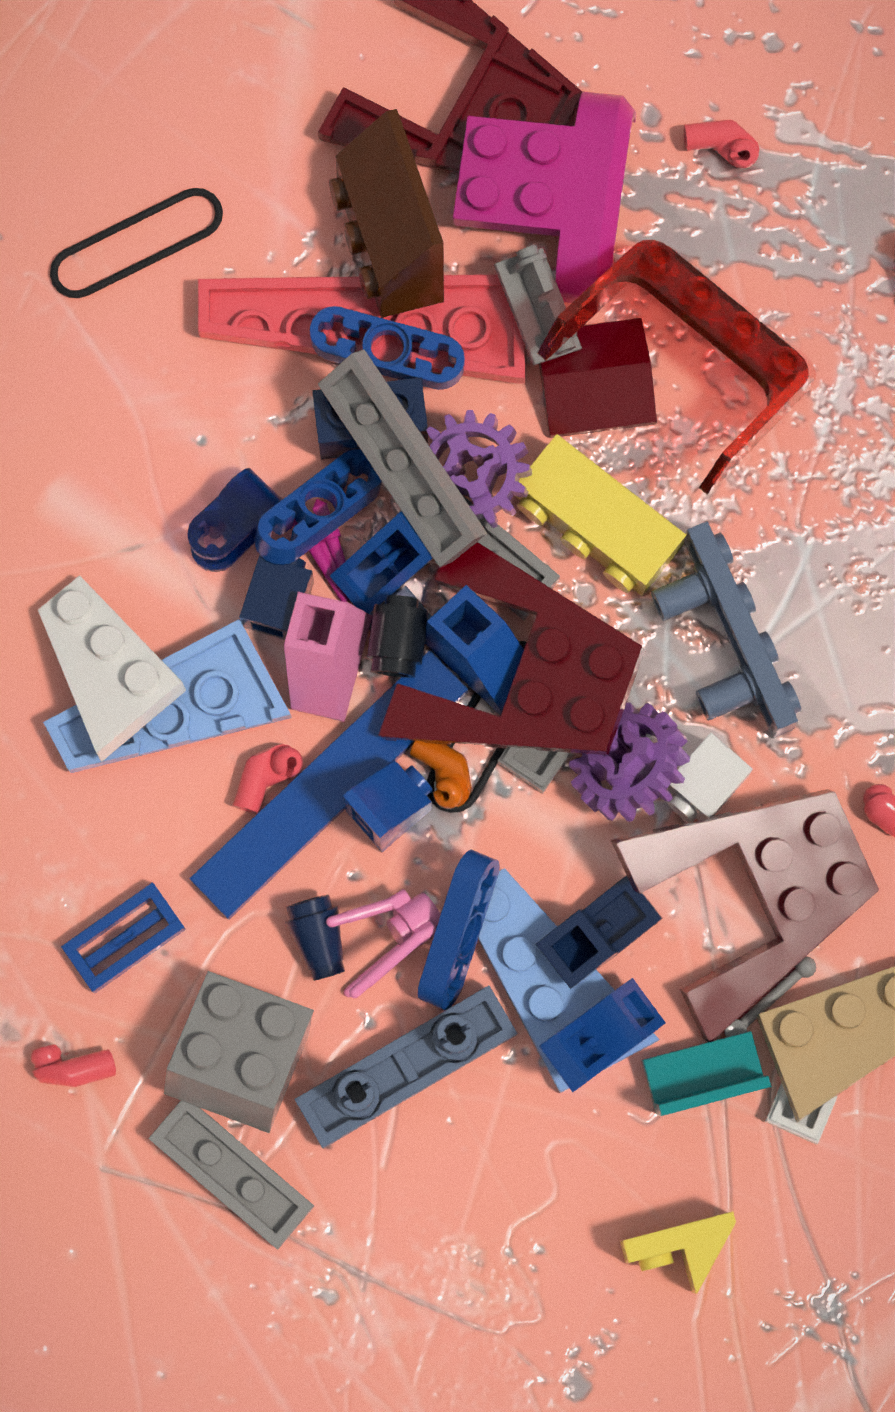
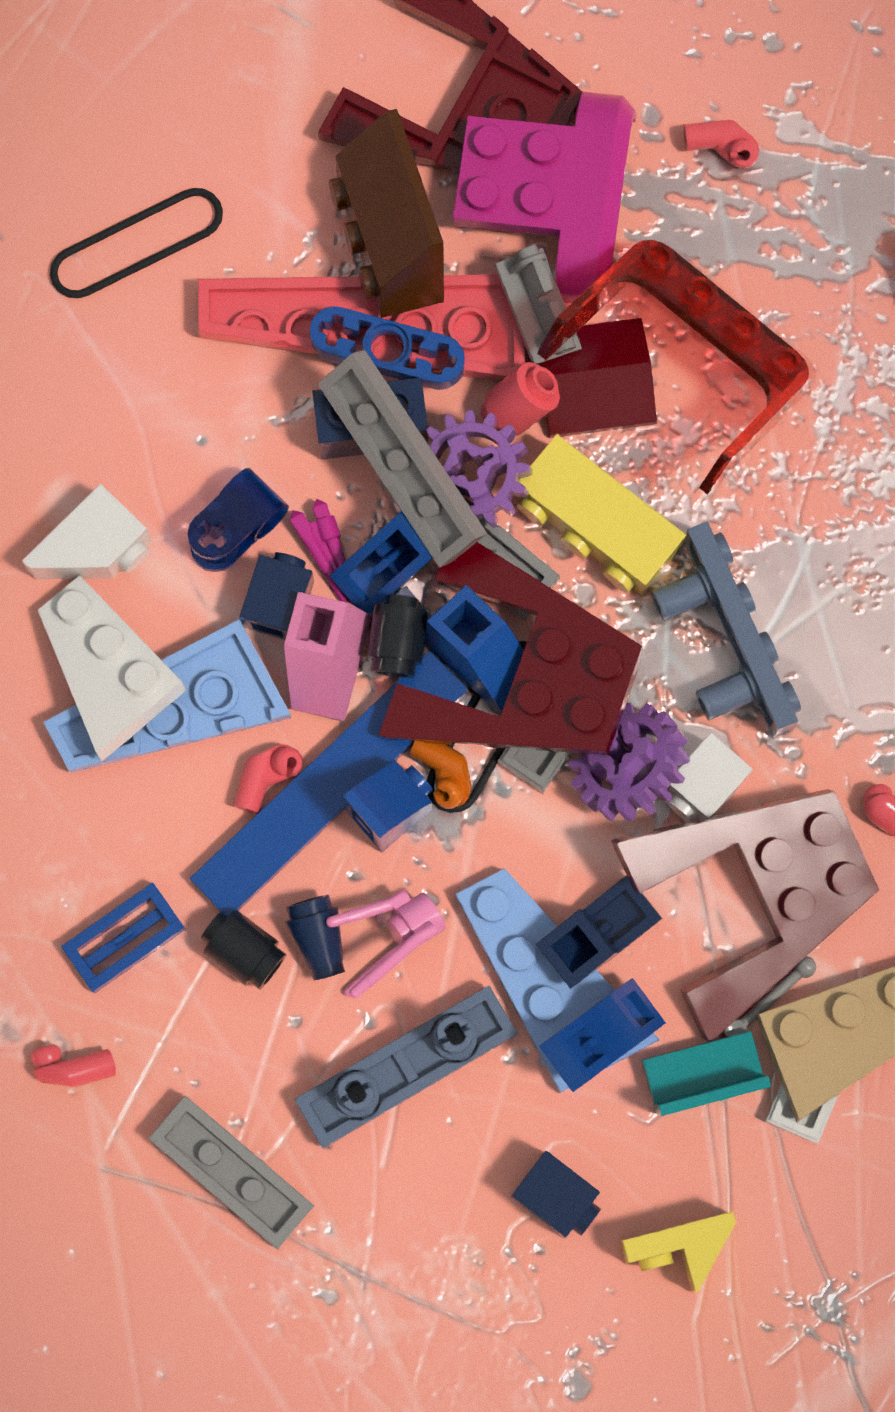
(91, 542): none -> white slope
(238, 1051): light grey brick -> none
(242, 949): none -> black brick
(312, 527): blue beam -> none
(458, 929): blue beam -> none
(522, 397): none -> coral brick
(558, 1196): none -> dark blue brick

